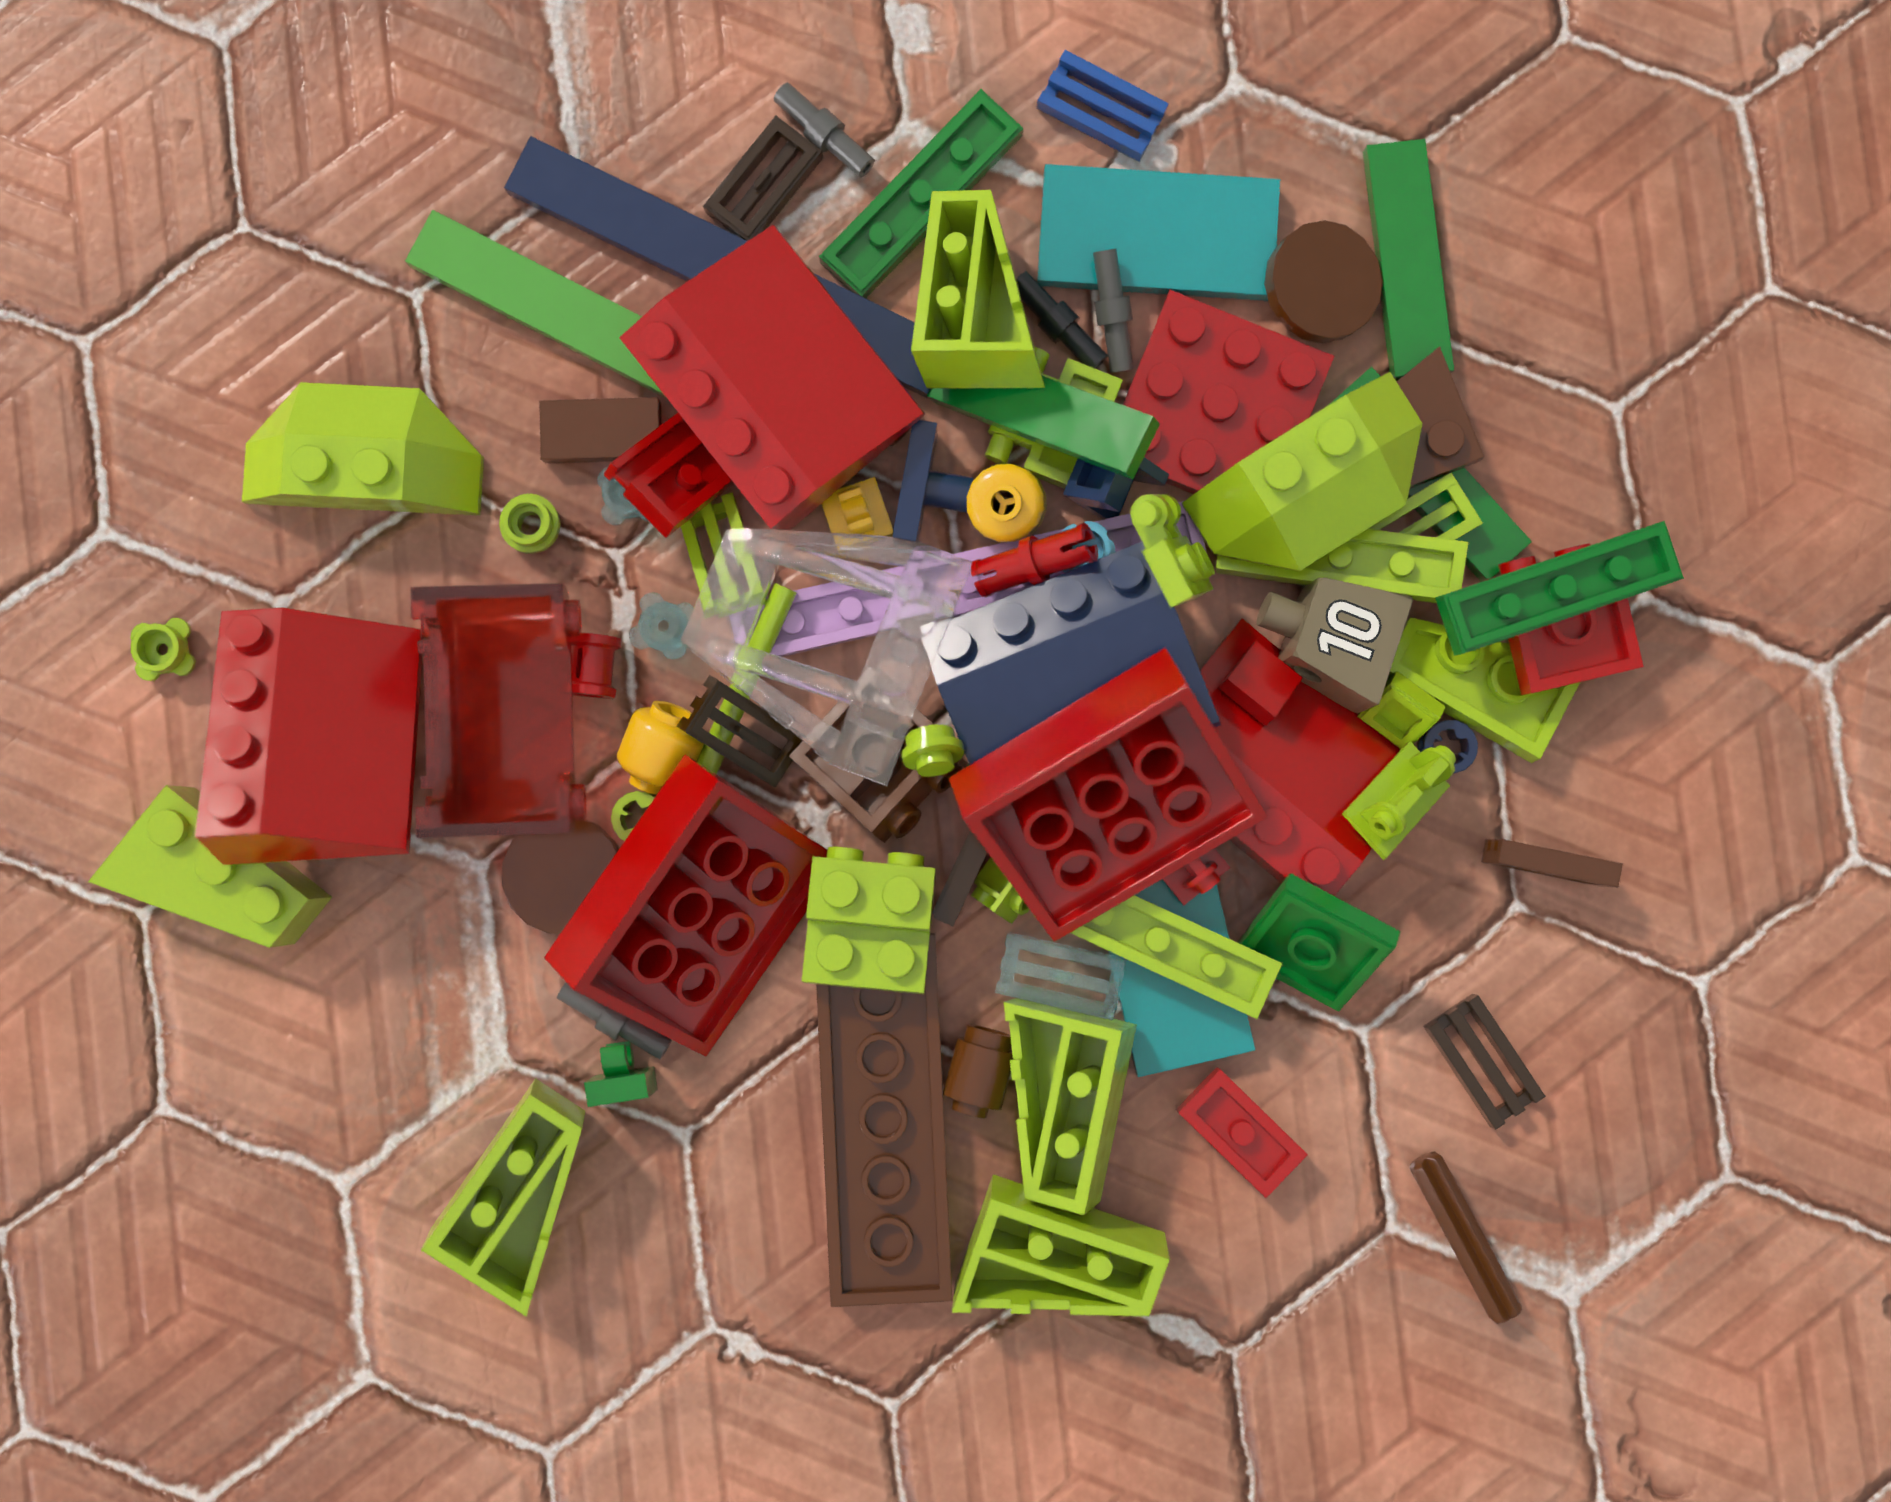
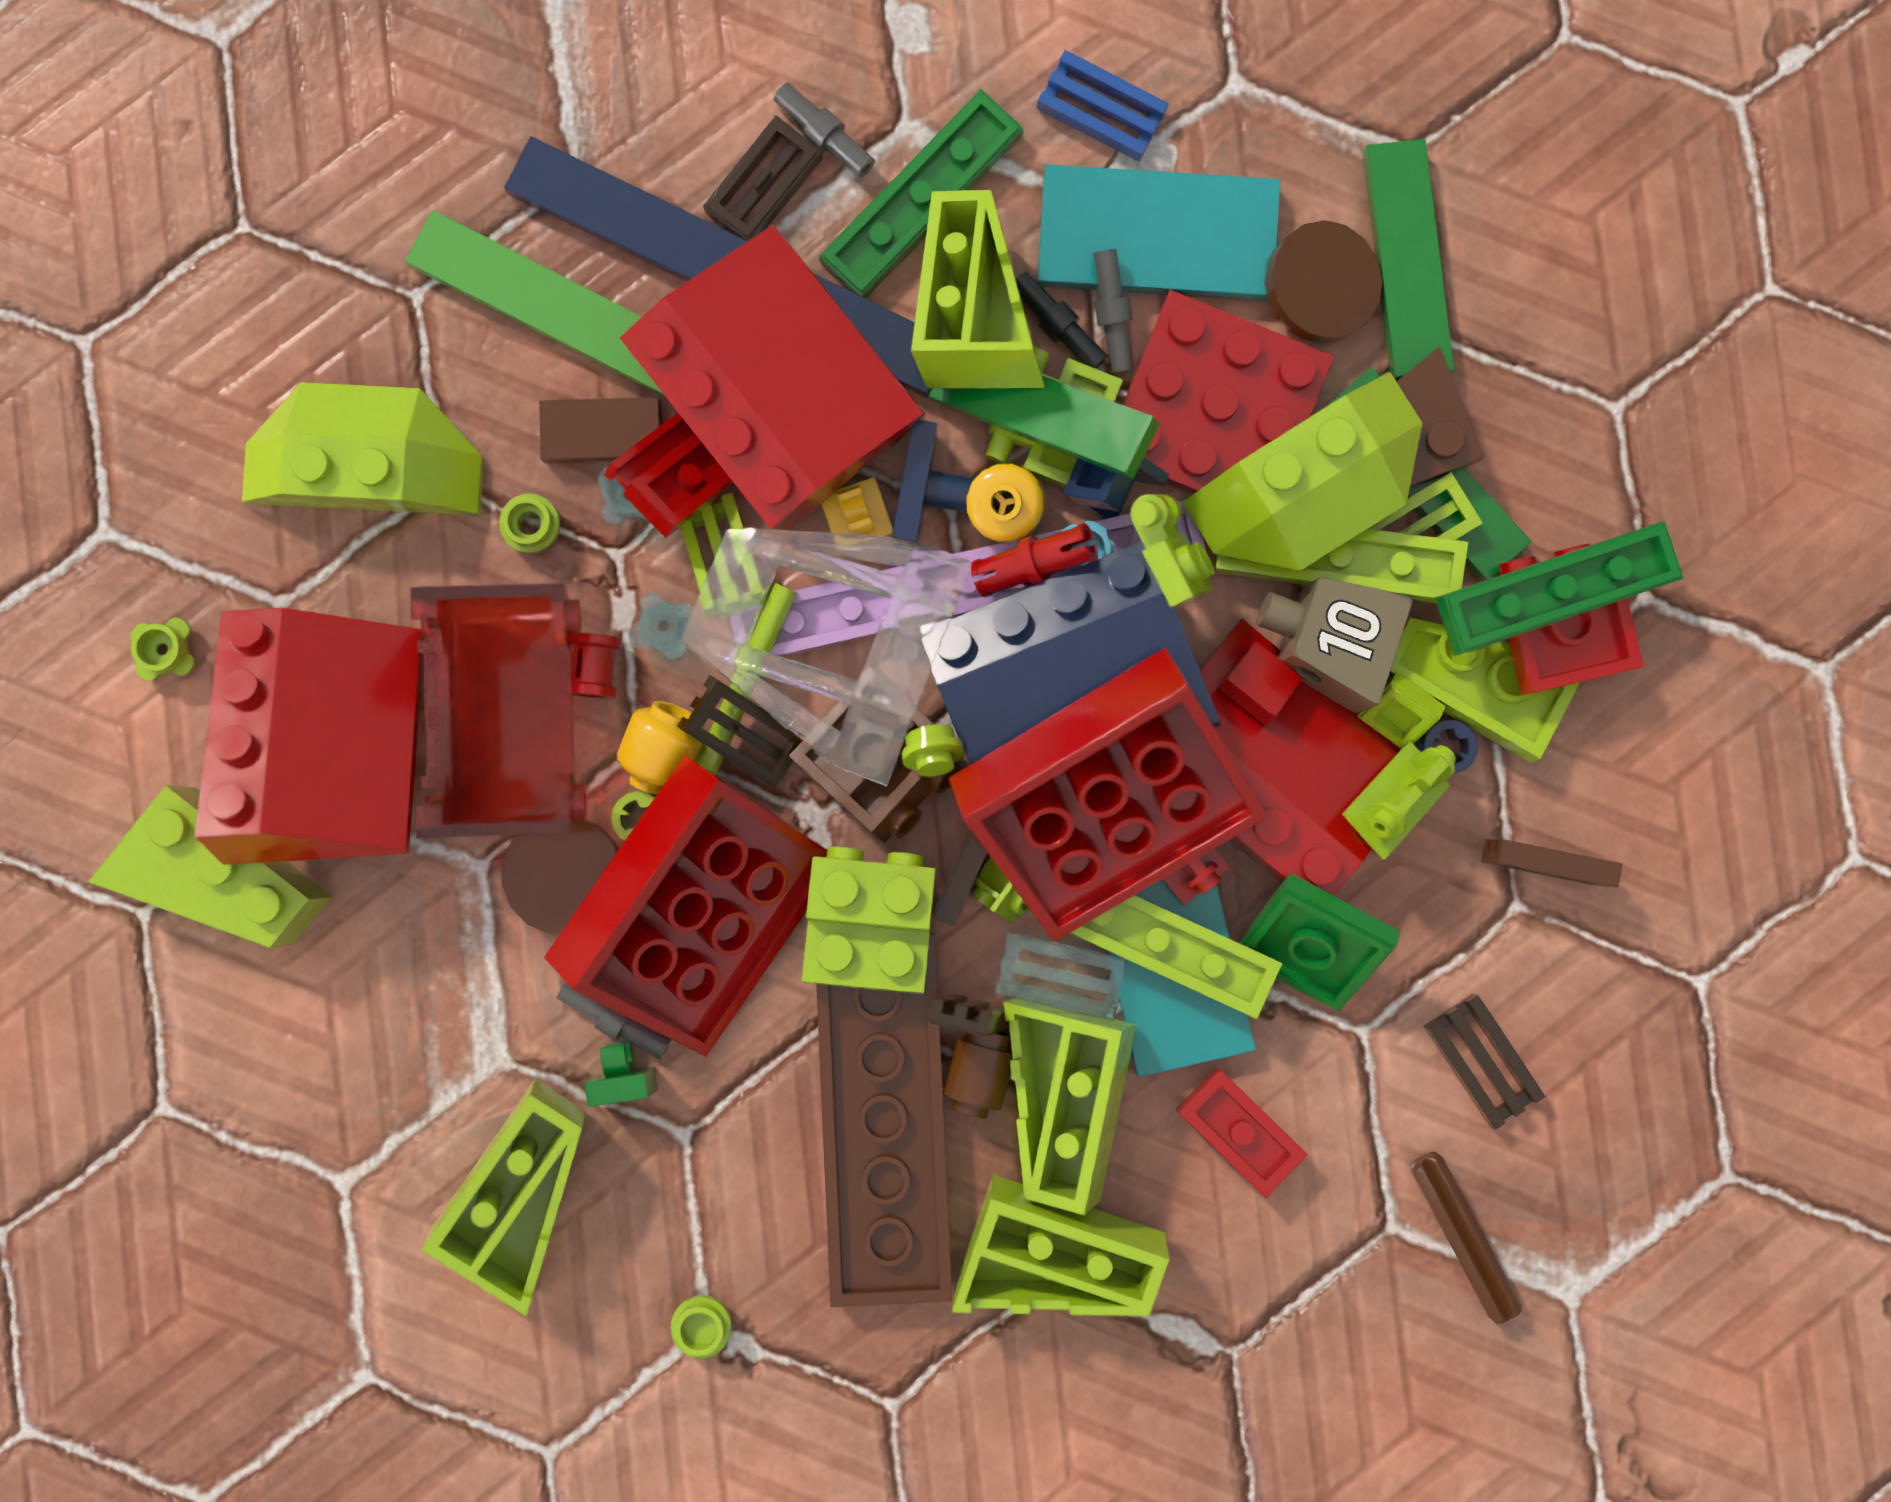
(701, 1326): none -> lime plate
(970, 1016): none -> dark brown tile

